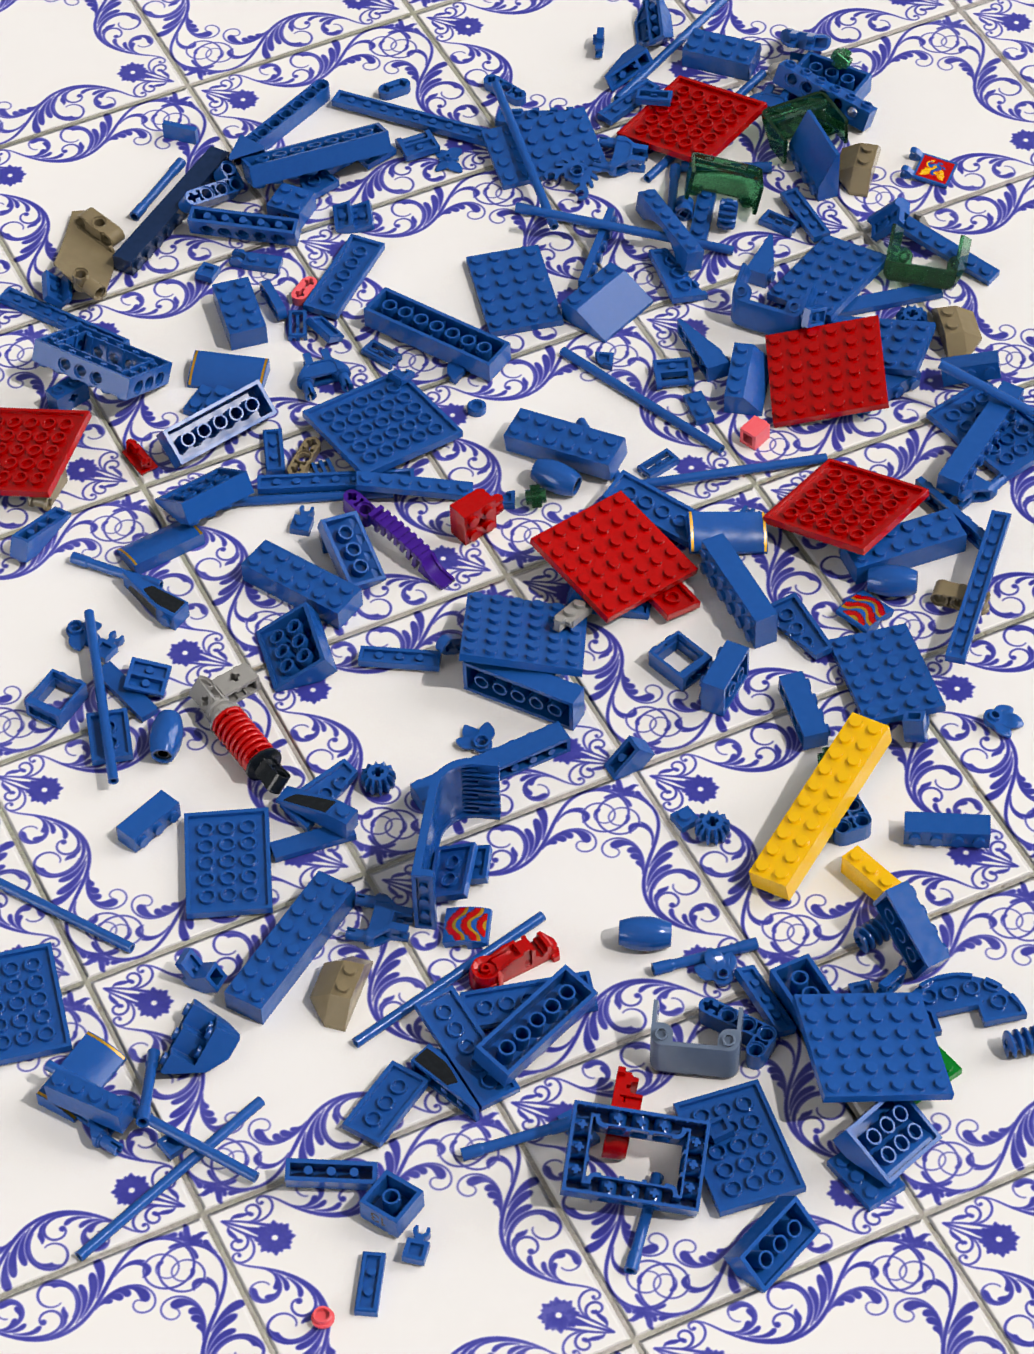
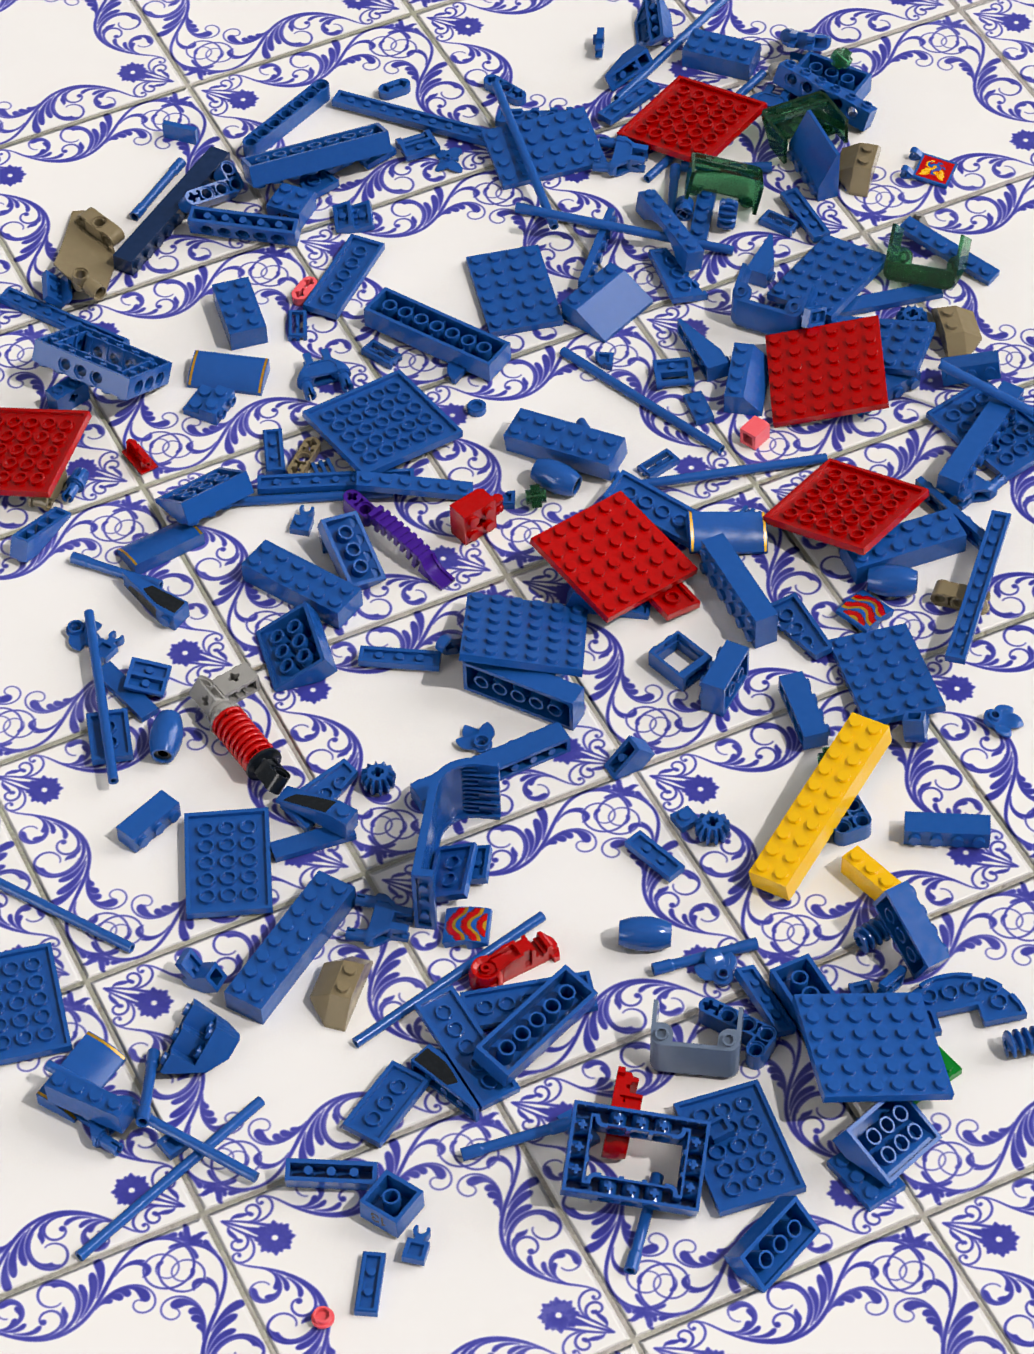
(46, 713): blue window -> none
(75, 484): none -> blue arm
(207, 272): blue plate -> none
(216, 424): brick -> none
(243, 148): blue slope -> none
(256, 261): blue hinge -> none
(273, 300): blue beam -> none
(325, 329): blue tile -> none
(401, 377): blue tile -> none
(571, 615): light grey hinge -> none
(576, 173): blue animal -> none
(653, 97): blue tile -> none
(654, 856): none -> blue plate
(883, 219): blue brick -> none

